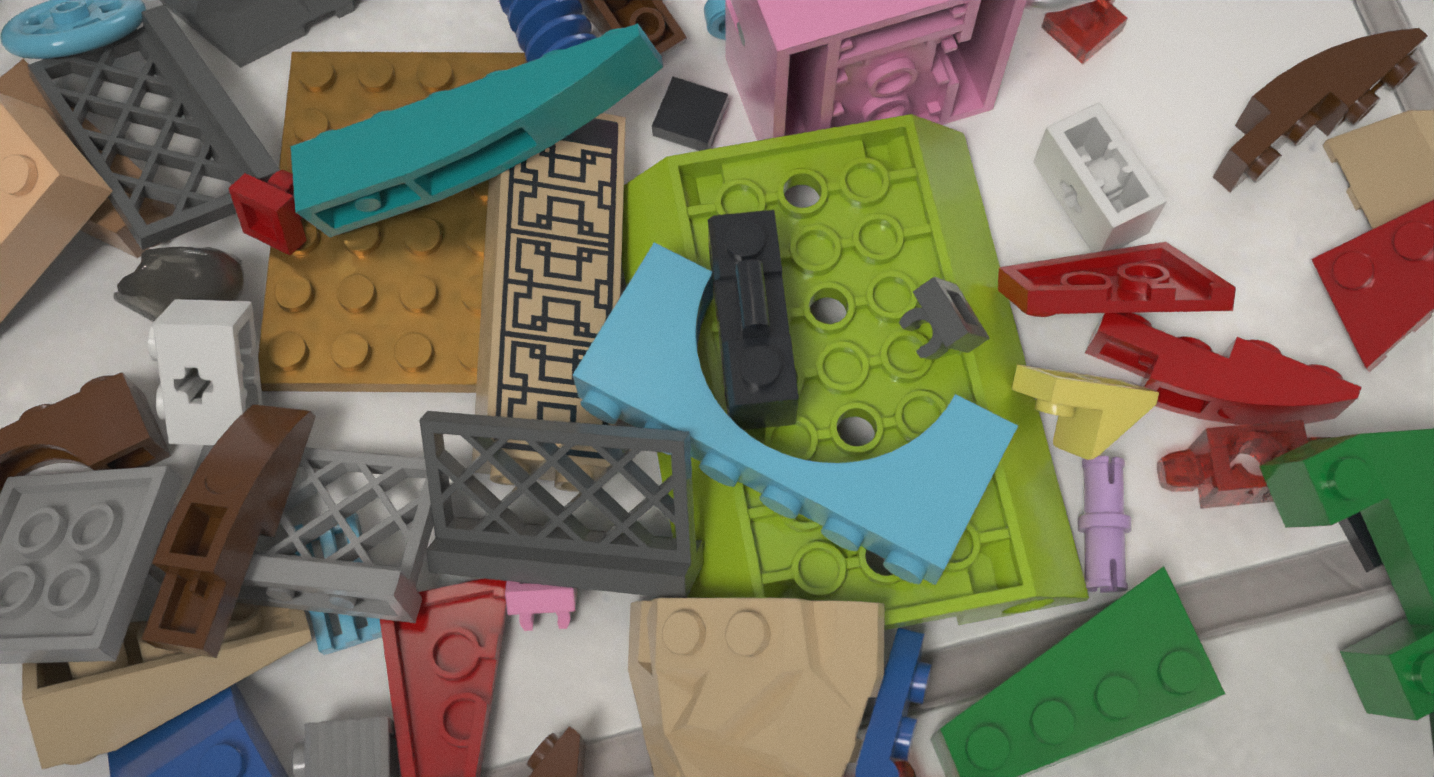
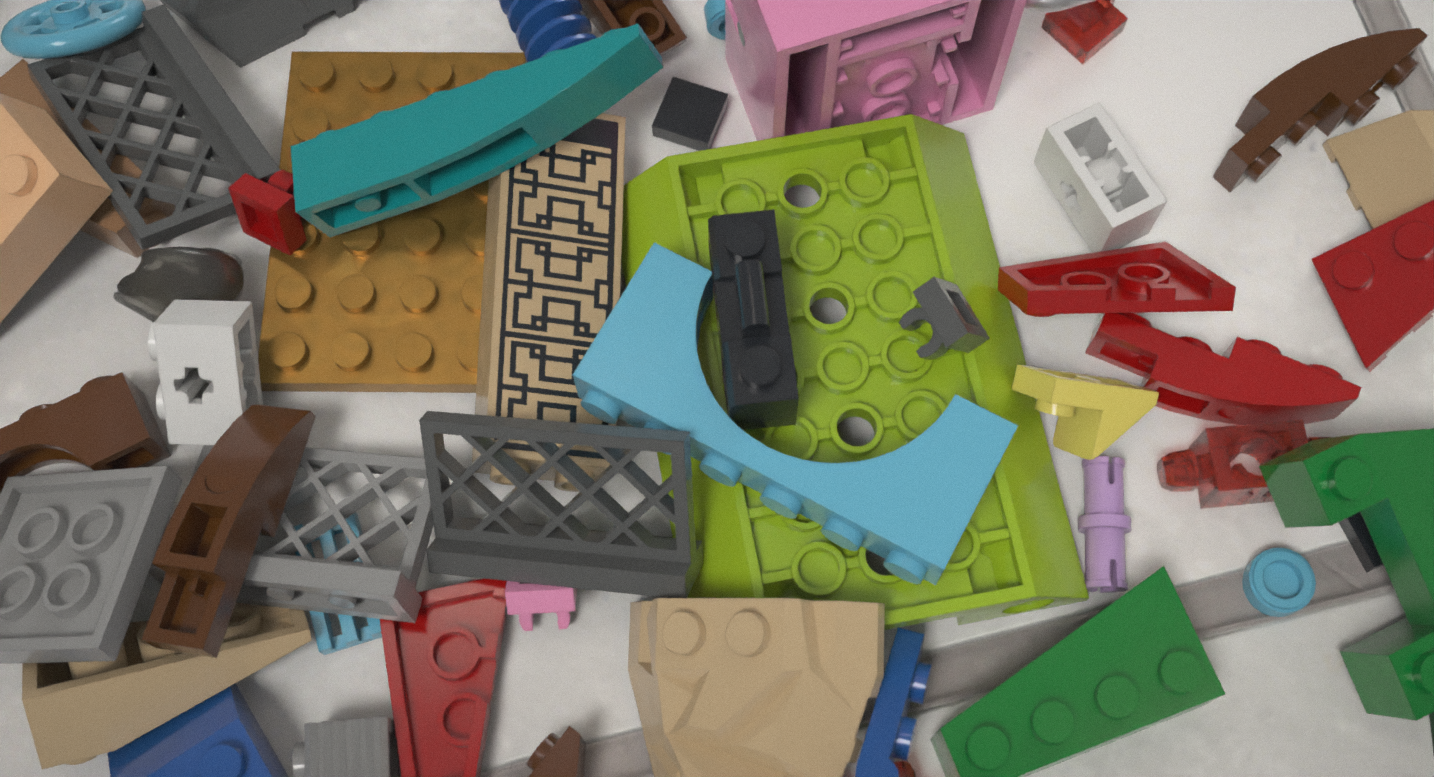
(1278, 582): none -> medium azure tile

